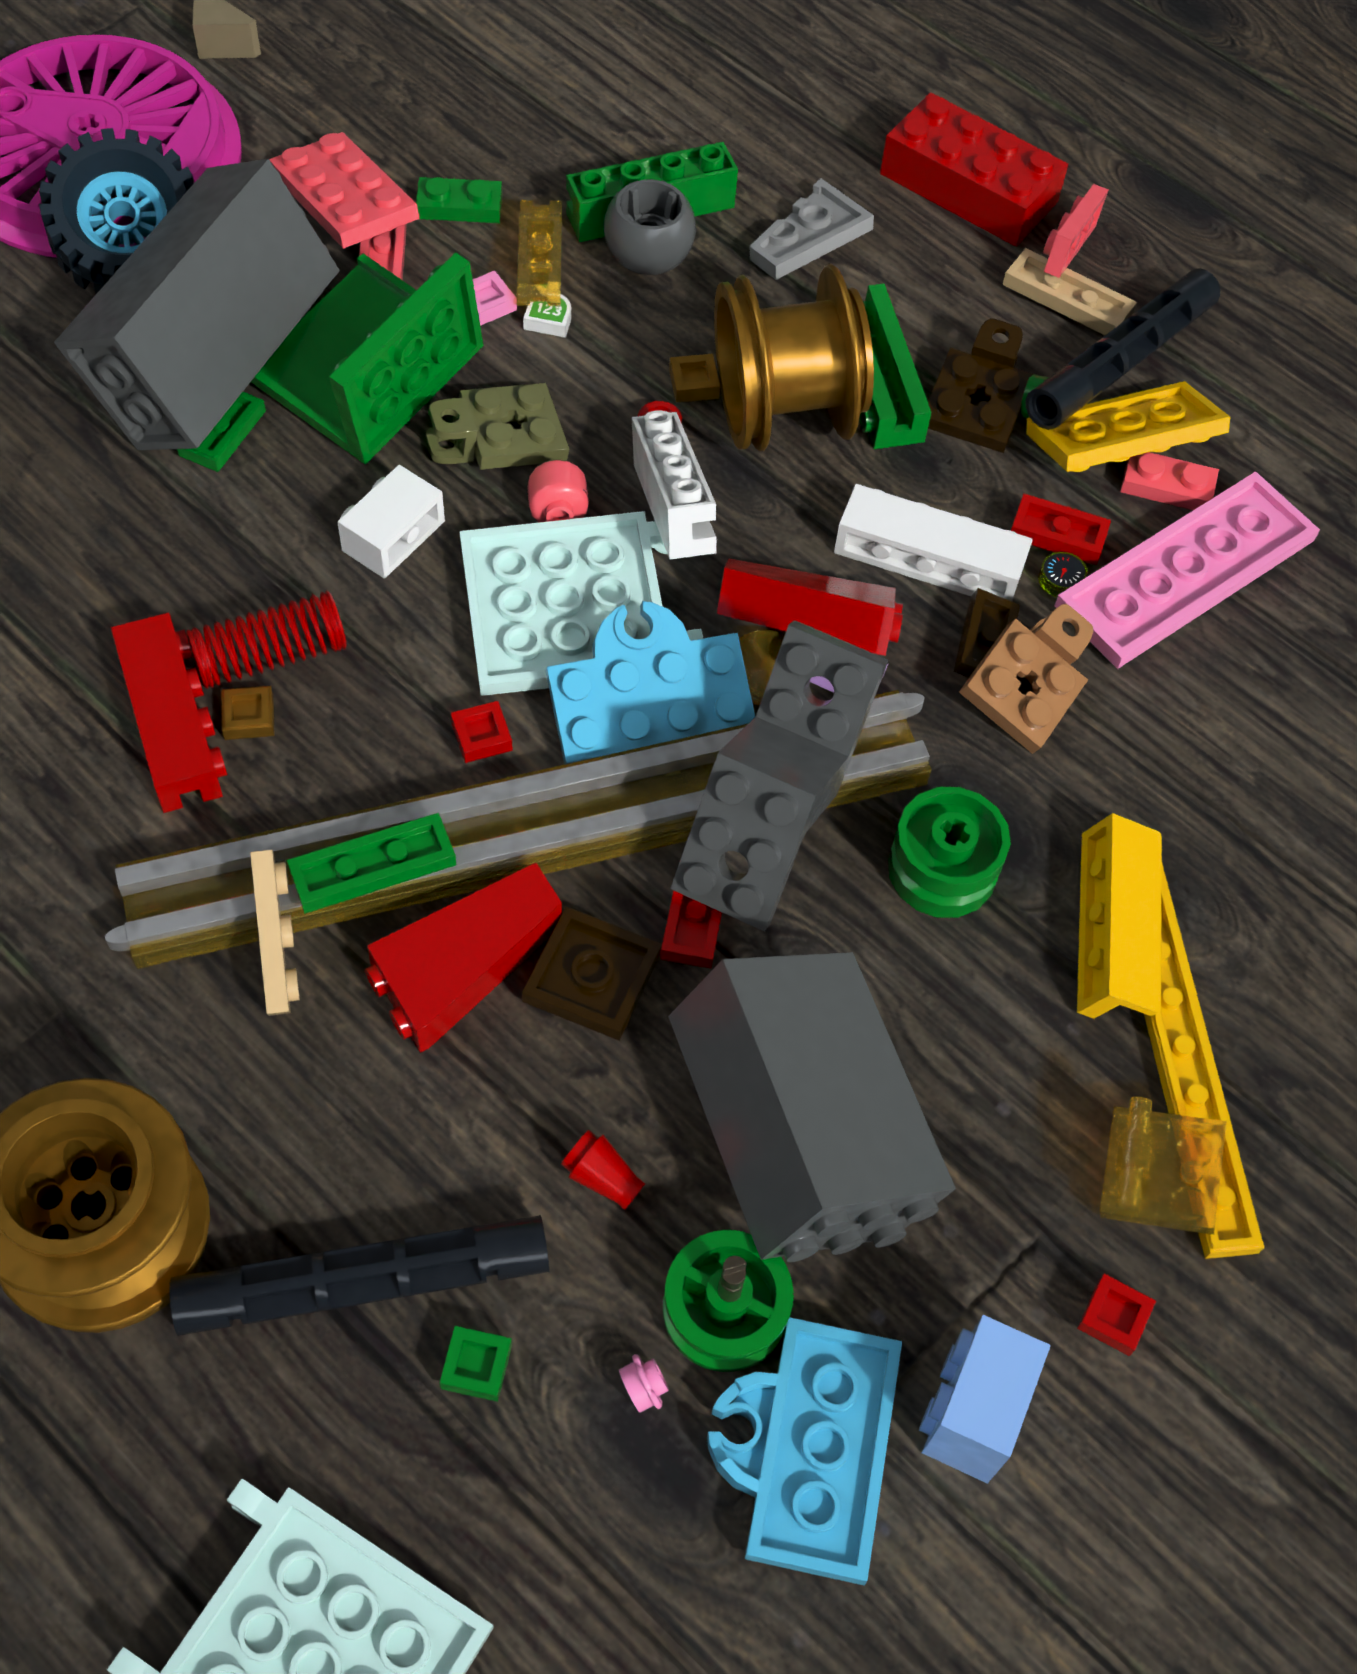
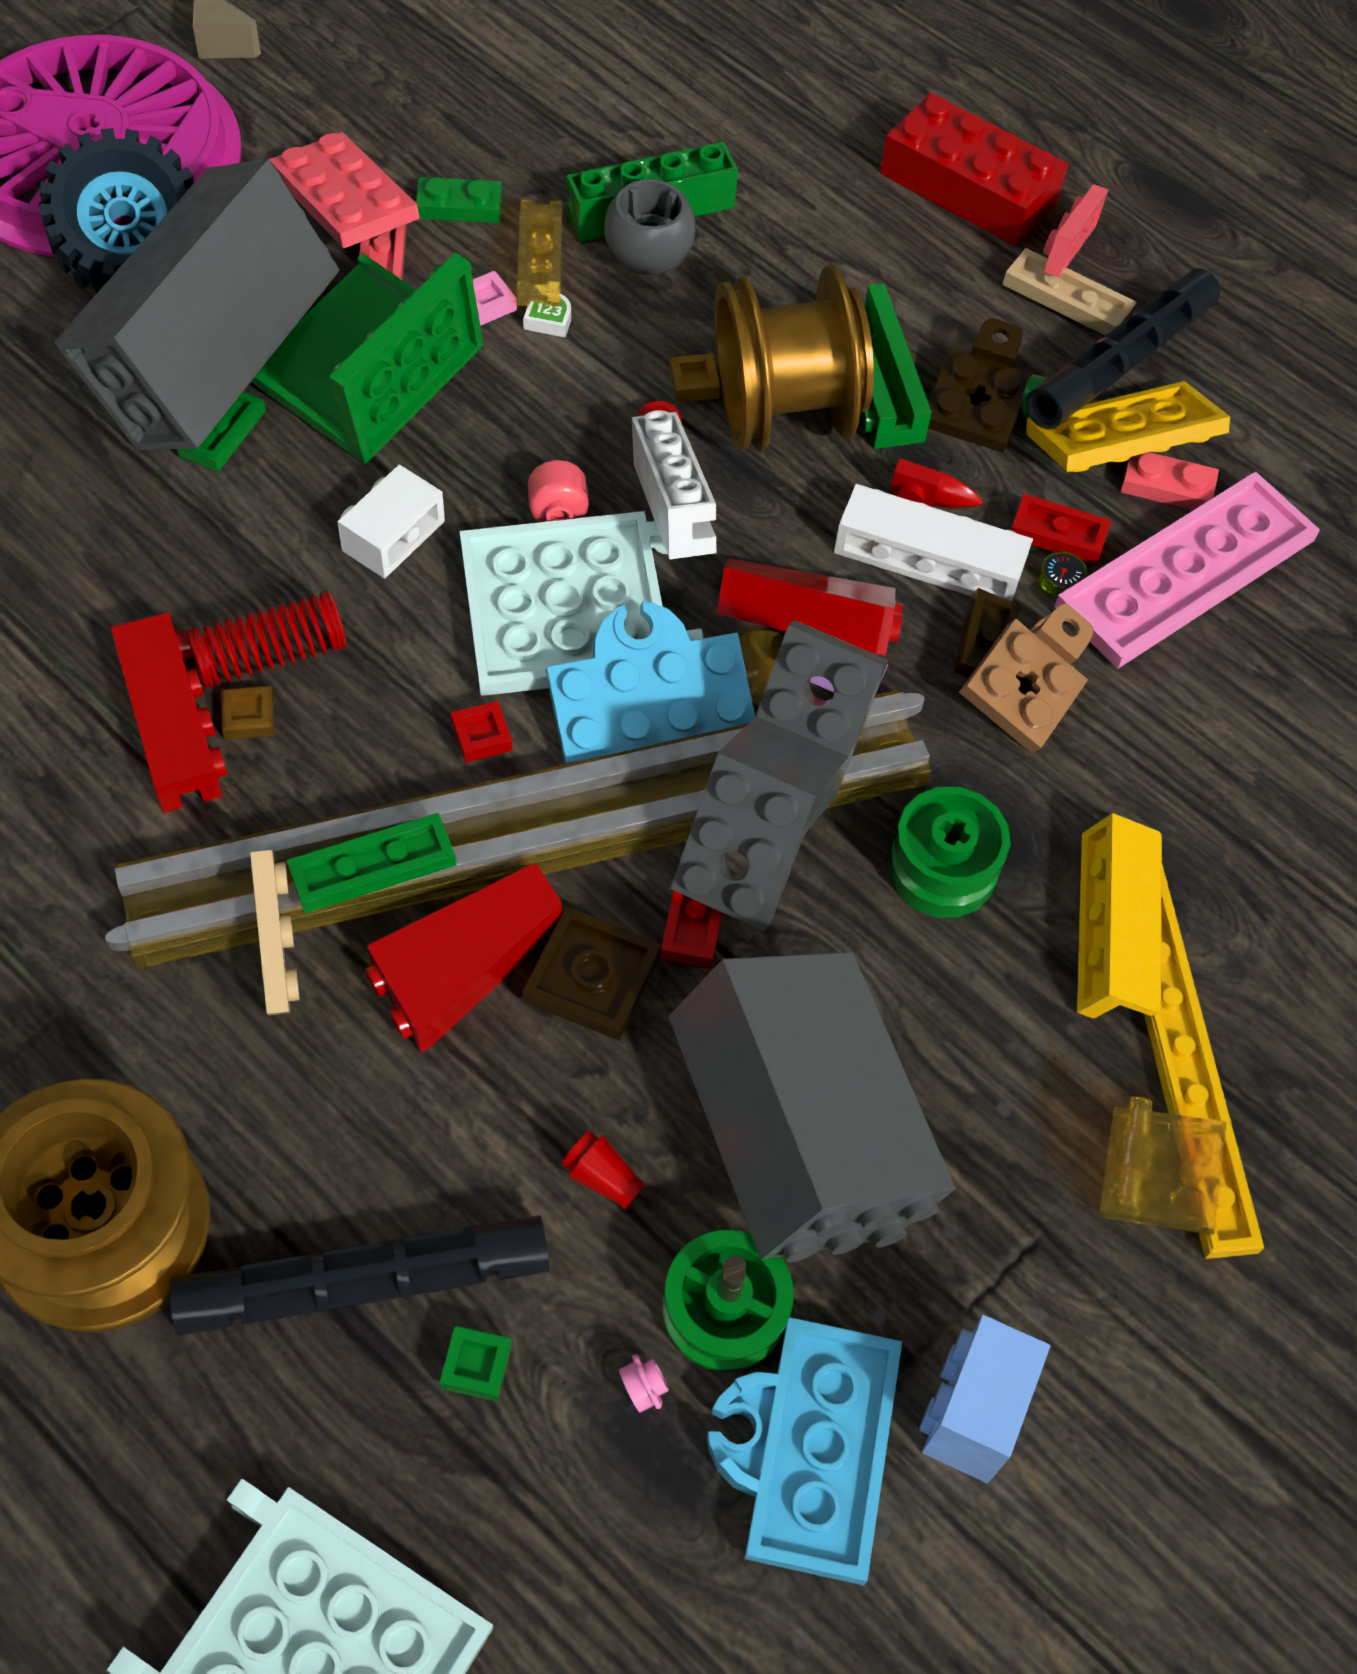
(482, 430): olive plate -> none
(810, 231): light grey wing -> none
(931, 487): none -> red plate
(1116, 1314): red plate -> none

